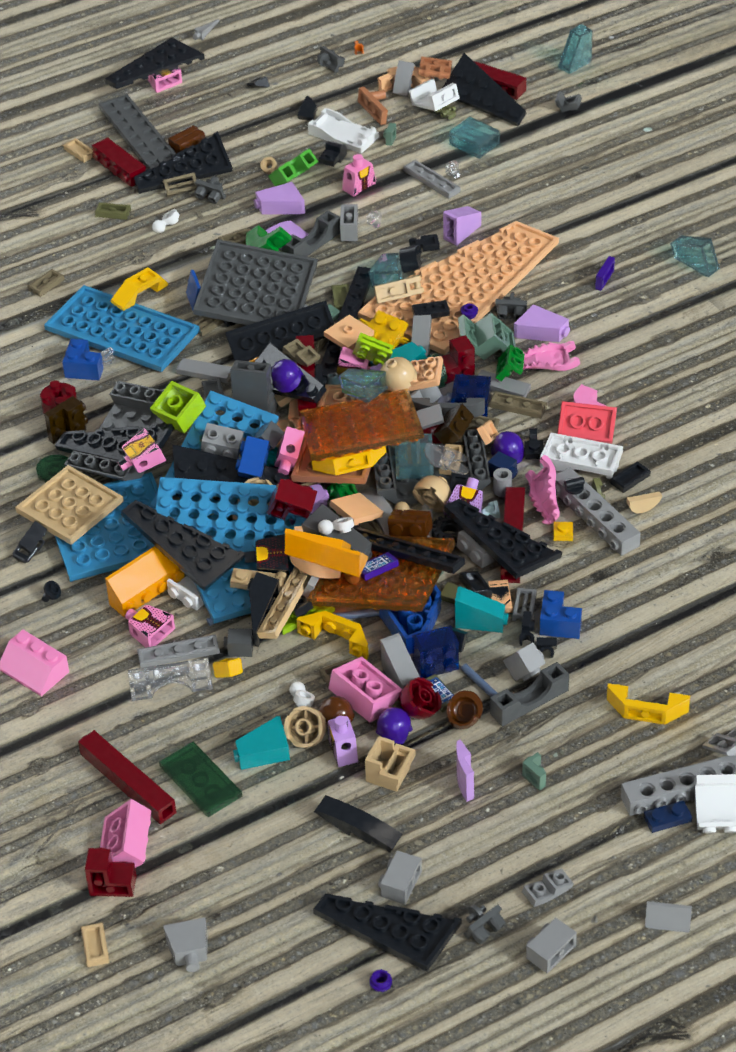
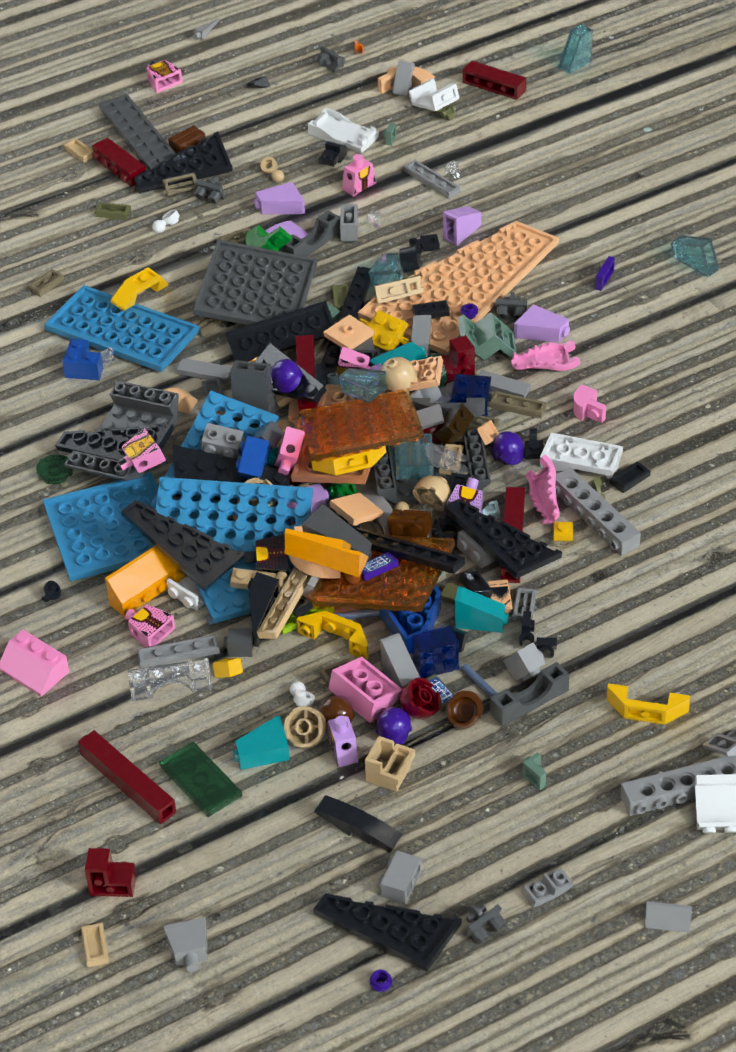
(29, 542): black piece -> none
(56, 394): dark red brick -> none
(65, 417): dark brown plate -> none
(69, 504): tan plate -> none
(127, 833): bright pink slope -> none
(156, 61): black wing -> none
(178, 406): lime slope -> none
(192, 288): blue piece -> none
(291, 498): dark red brick -> none
(293, 168): bright green arch -> none
(300, 353): dark tan slope -> none
(308, 109): black slope -> none
(342, 525): white plate -> none
(370, 103): nougat piece -> none
(372, 349): lime bracket -> none
(435, 68): nougat plate -> none
(465, 774): lavender slope -> none
(474, 137): clear light blue brick -> none
(483, 93): black wing -> none
(501, 460): dark blue brick -> none
(501, 479): light grey brick -> none
(510, 360): green bracket -> none
(550, 945): light grey brick -> none
(557, 619): blue brick -> none
(568, 103): dark grey bracket -> none
(574, 486): black plate -> none
(587, 421): coral tile -> none
(643, 502): tan tile -> none
(667, 816): dark blue plate -> none

